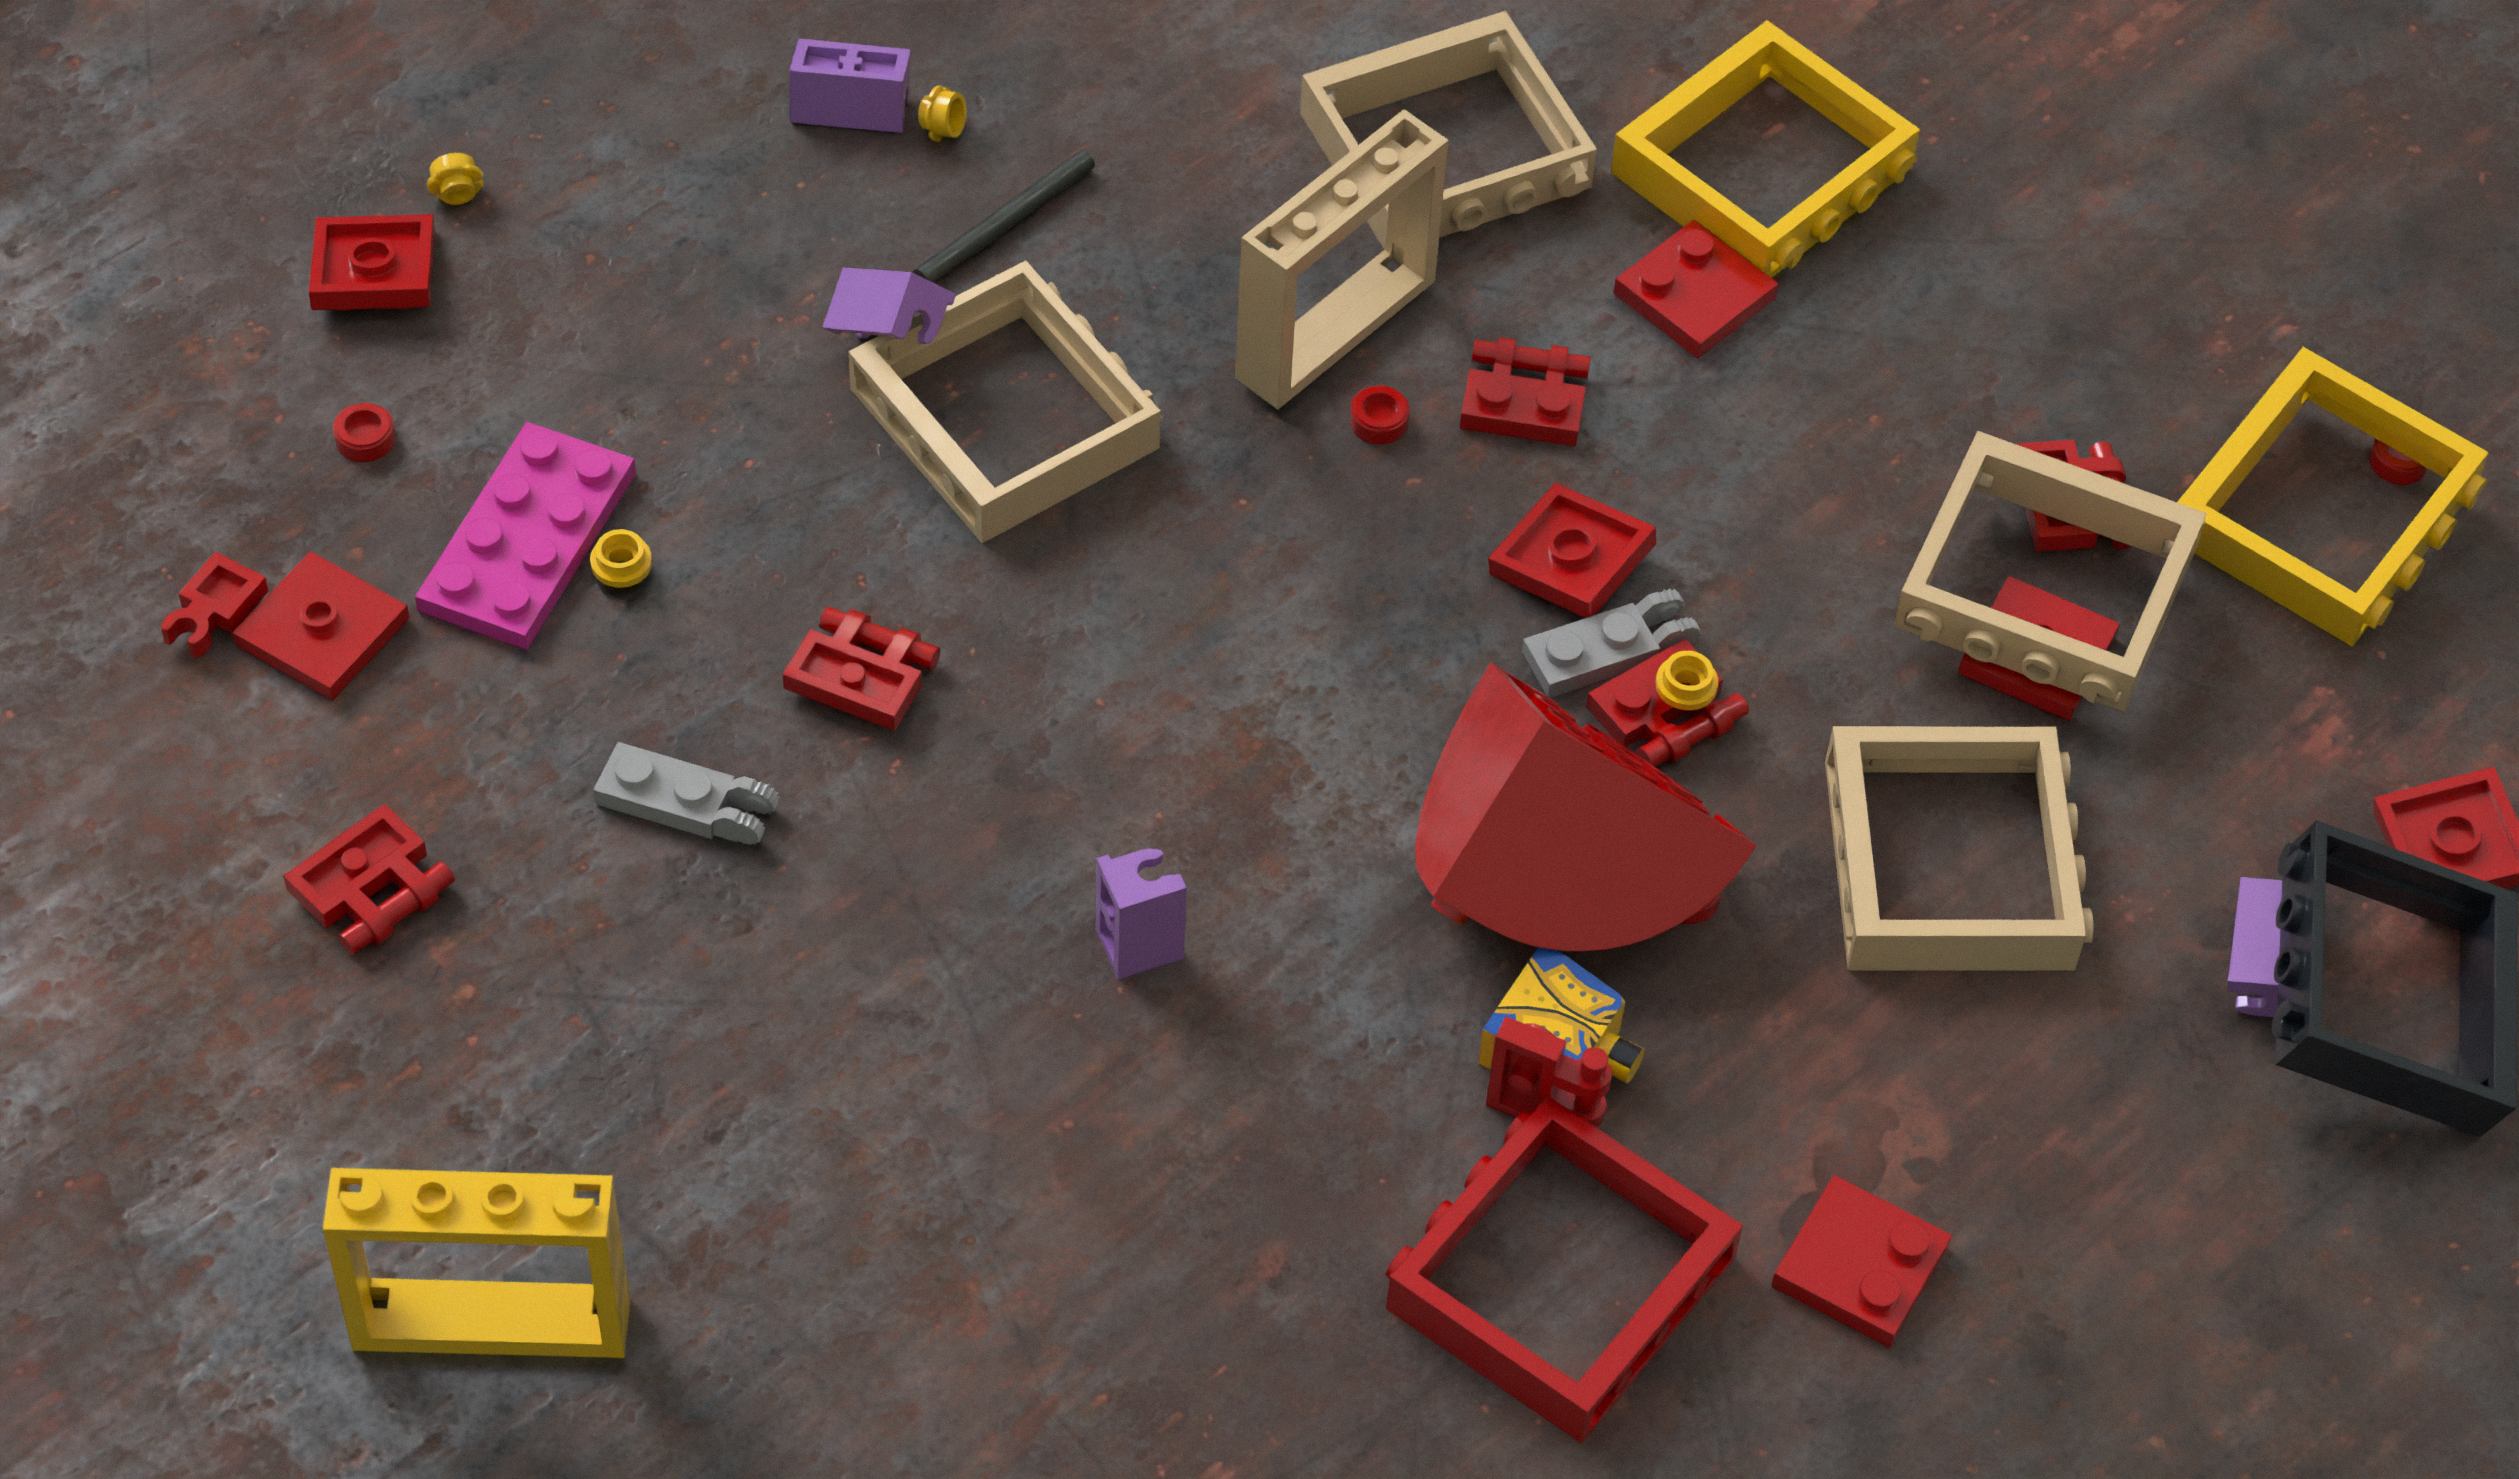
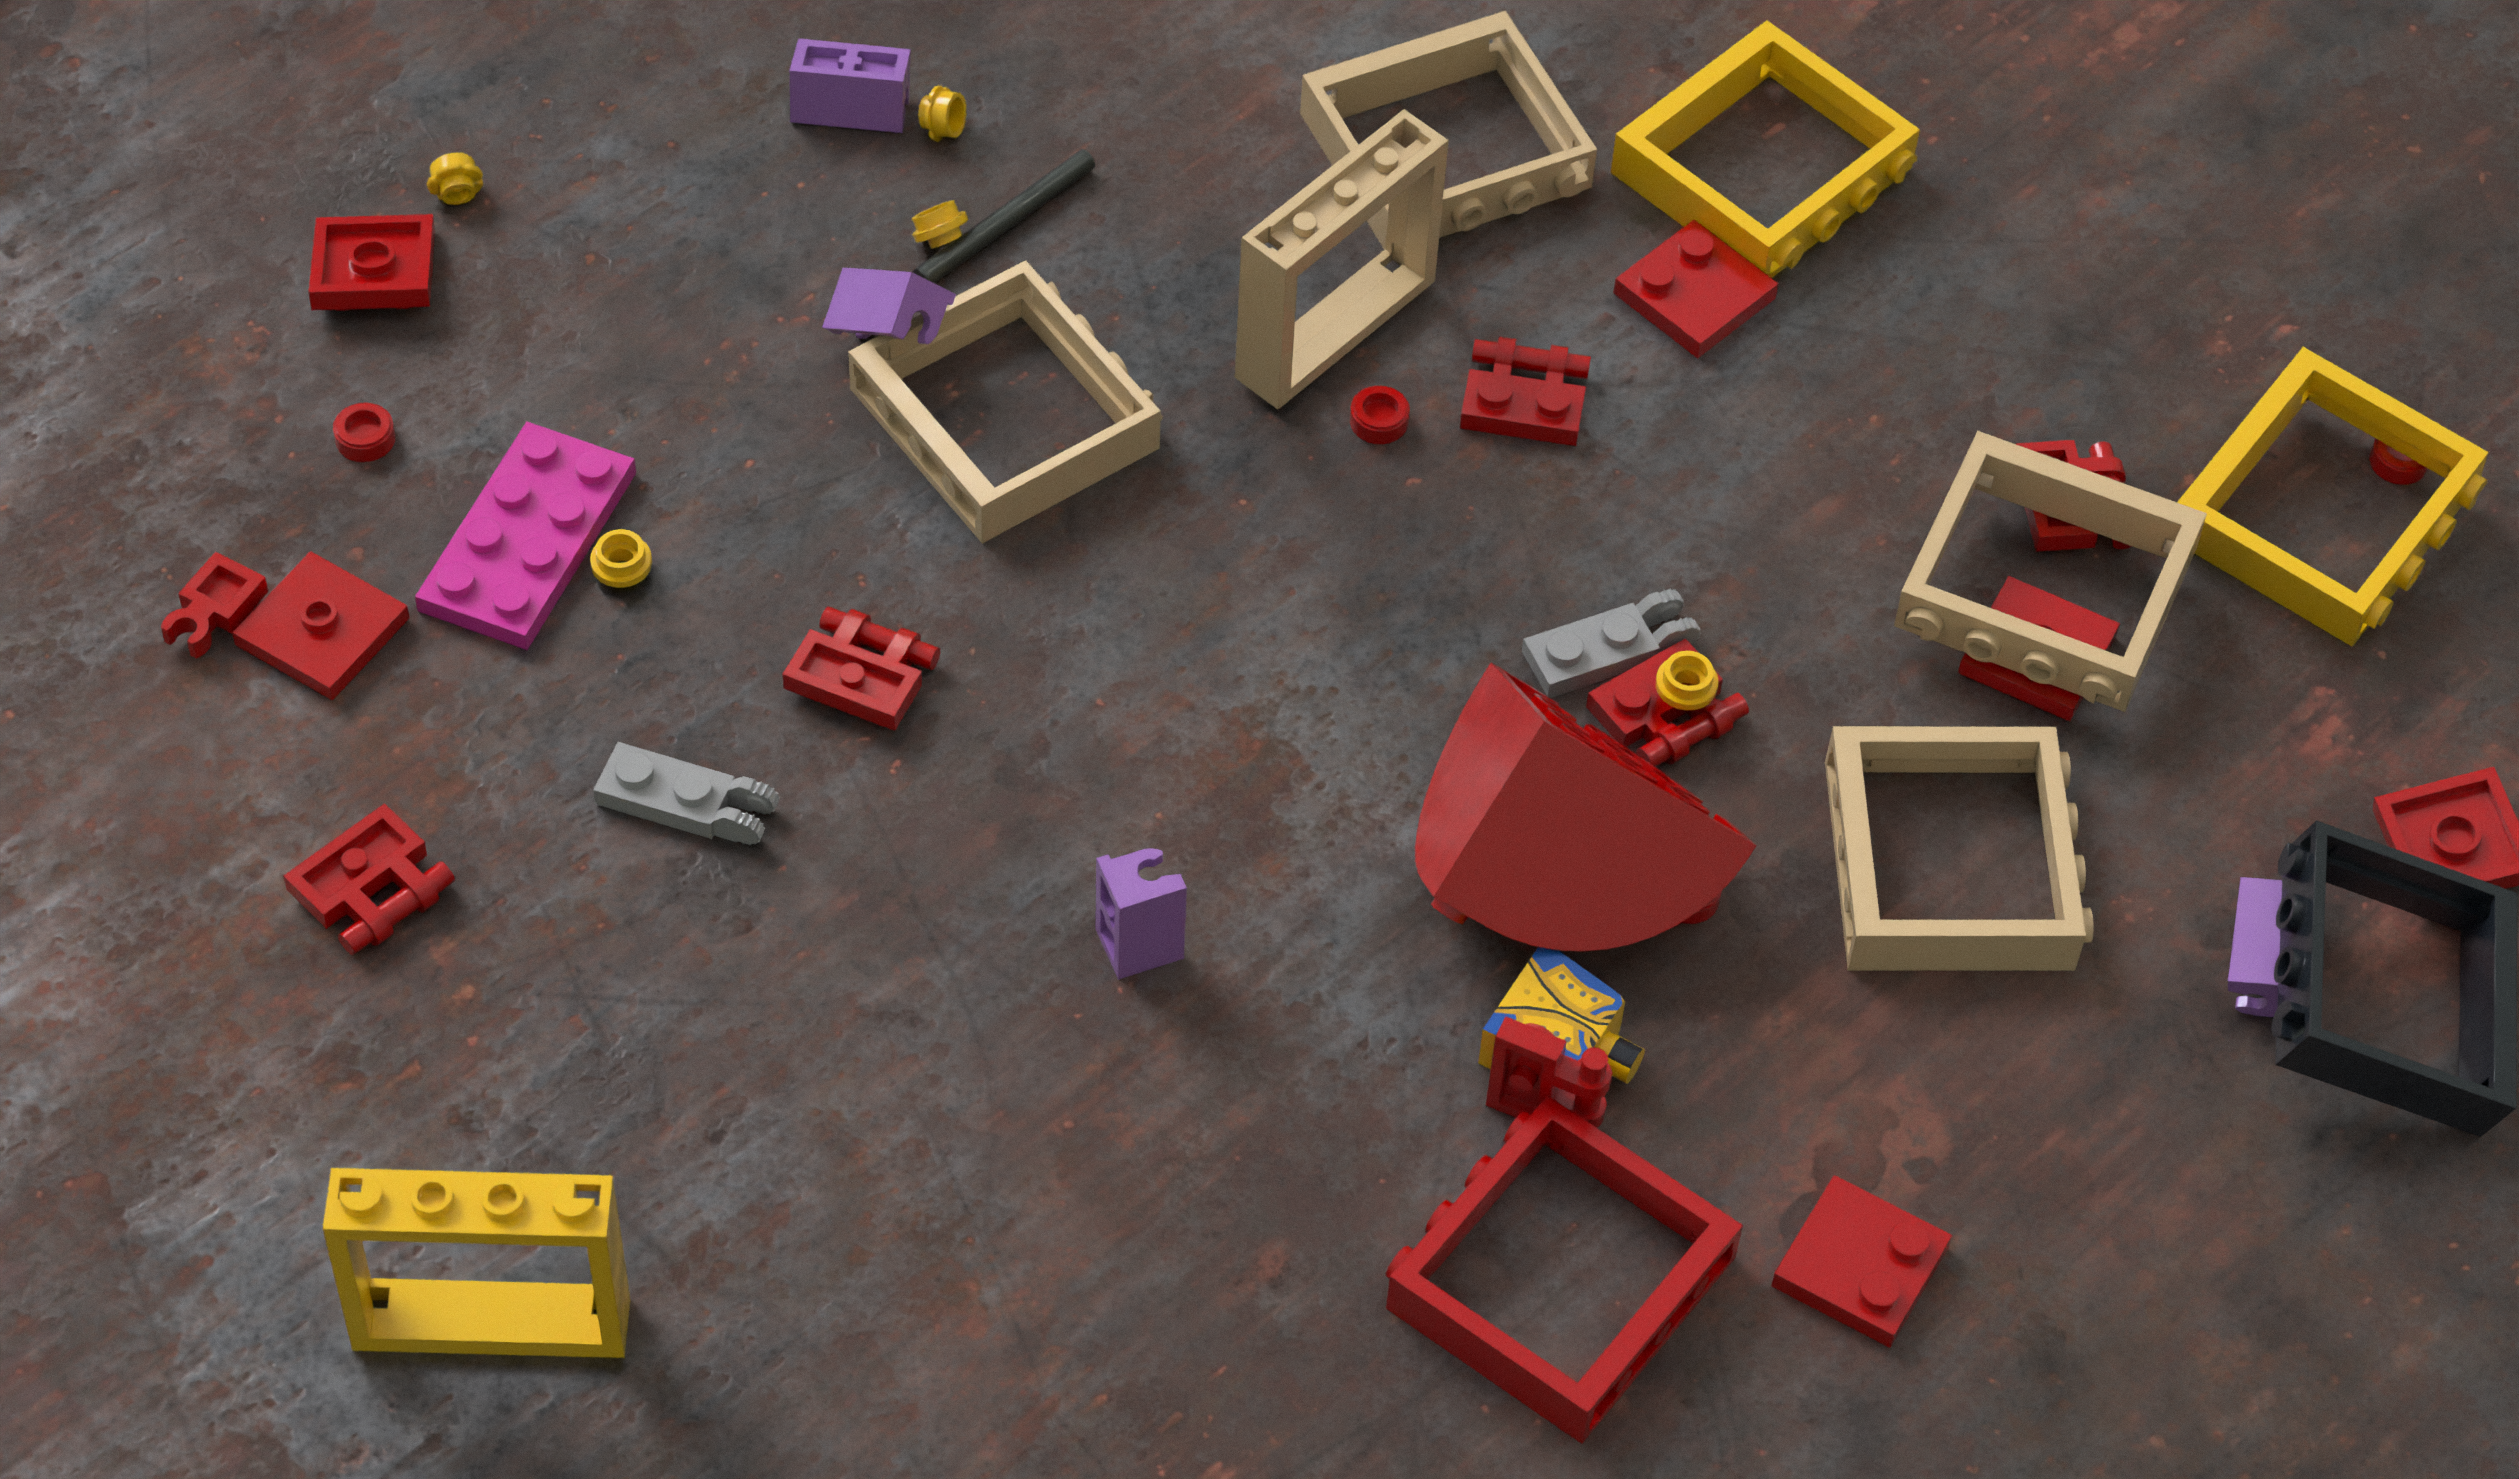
(939, 224): none -> yellow plate
(1572, 550): red plate -> none

